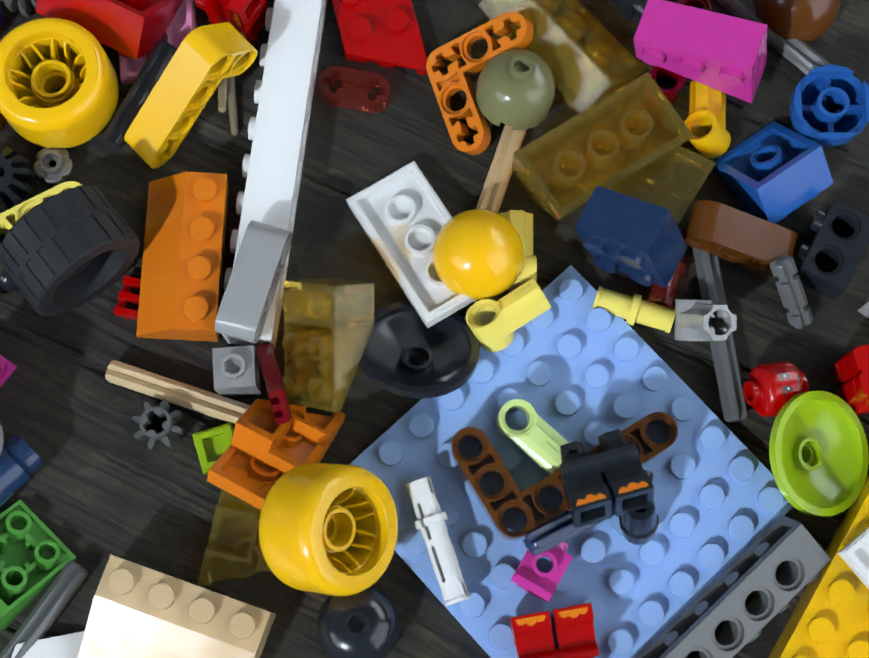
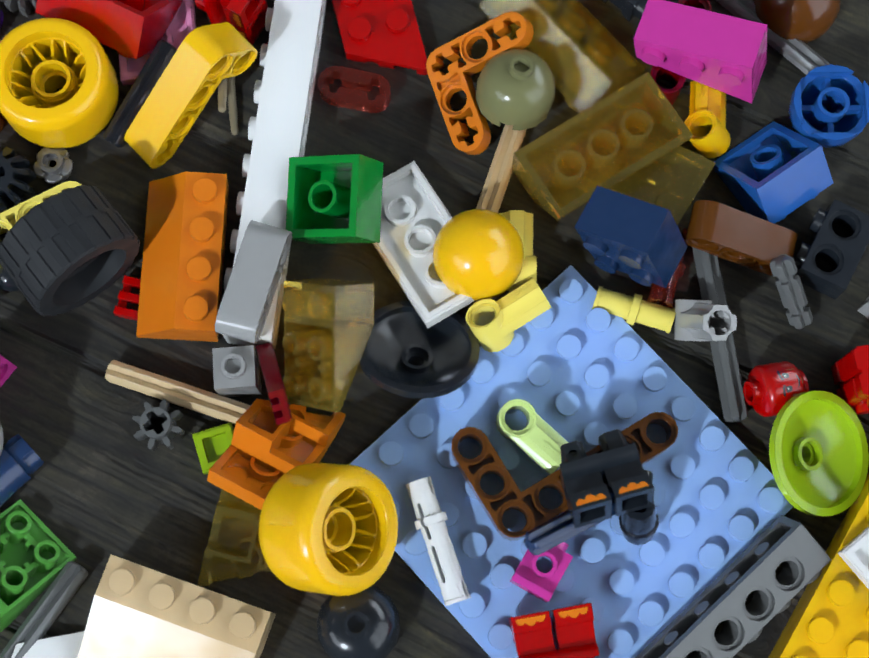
(334, 199): none -> green brick

